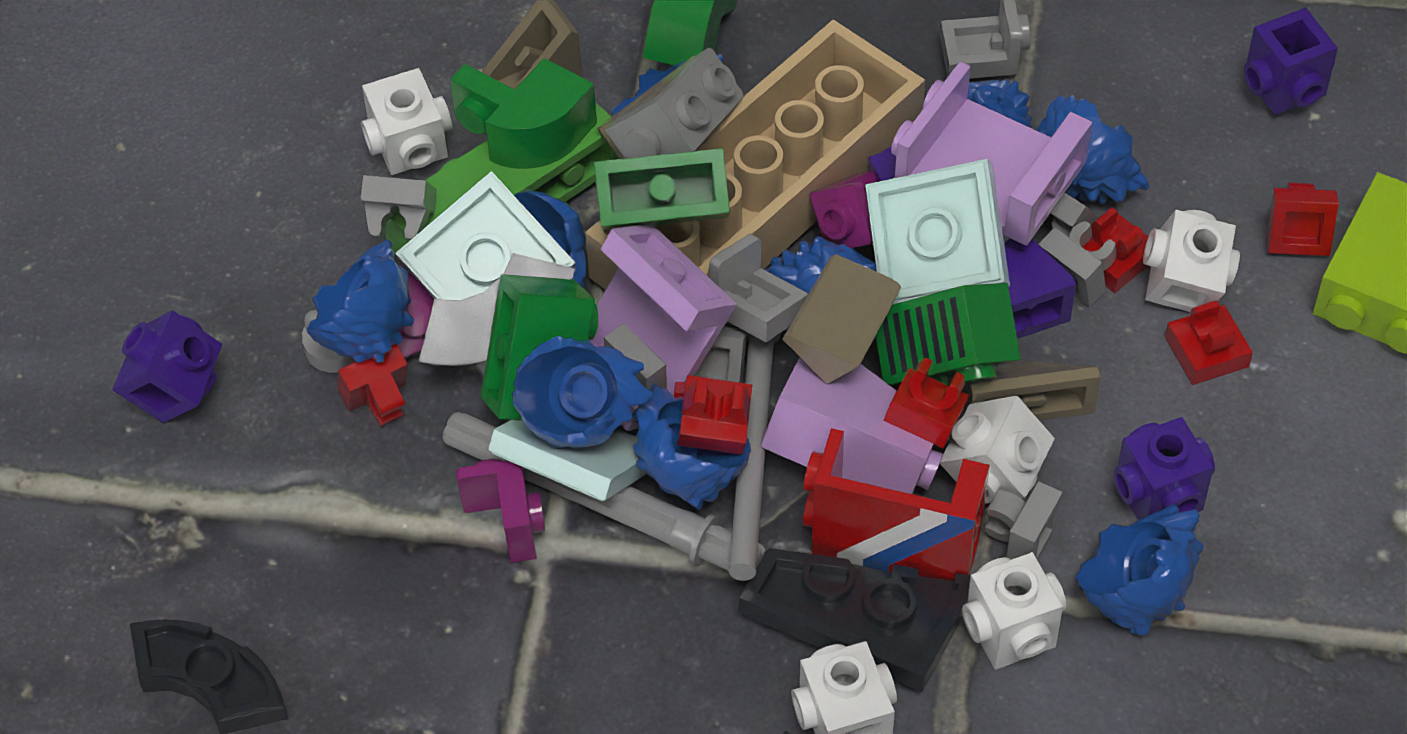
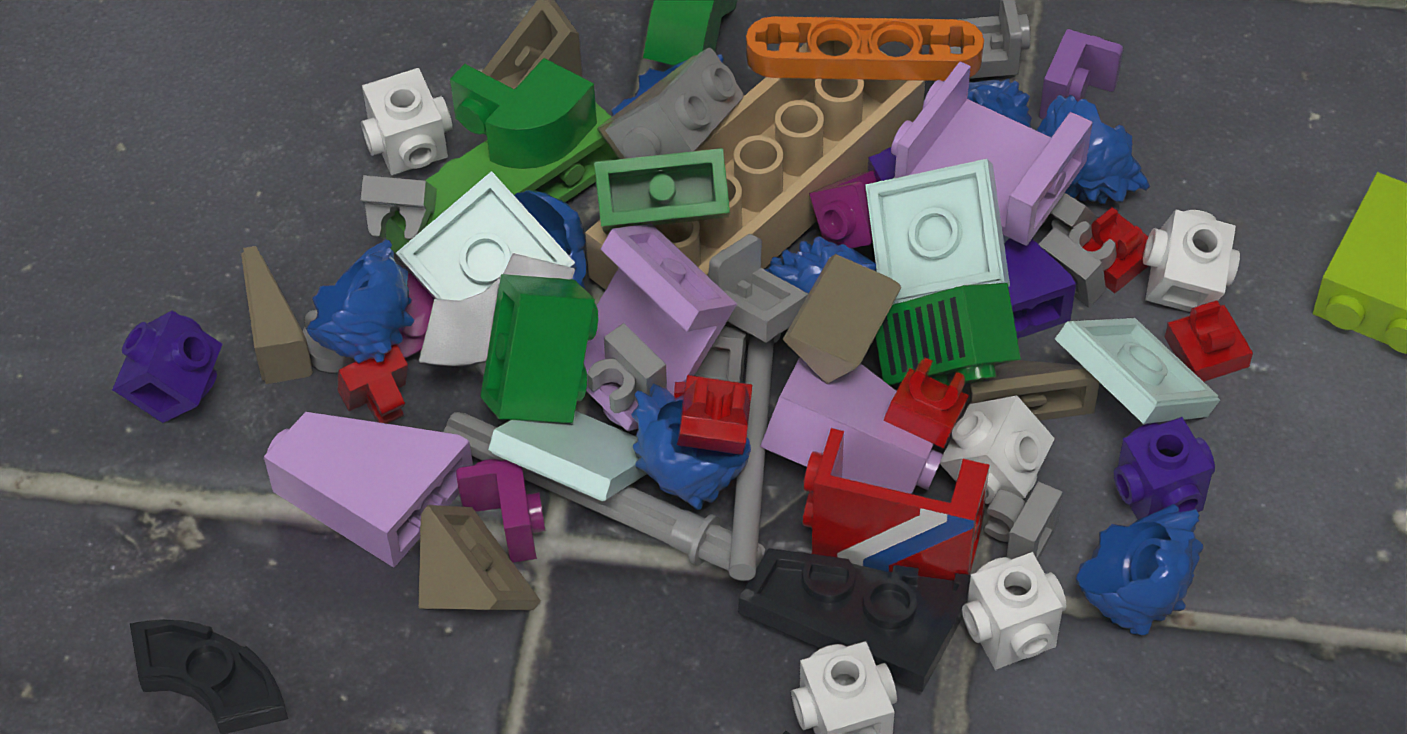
(276, 333): none -> dark tan slope
(366, 477): none -> lavender slope
(466, 565): none -> dark tan slope
(577, 391): blue hair -> none
(864, 39): none -> orange beam
(1079, 63): none -> medium lavender bracket
(1138, 369): none -> light aqua tile
(1290, 61): dark purple brick -> none
(1302, 220): red tile -> none

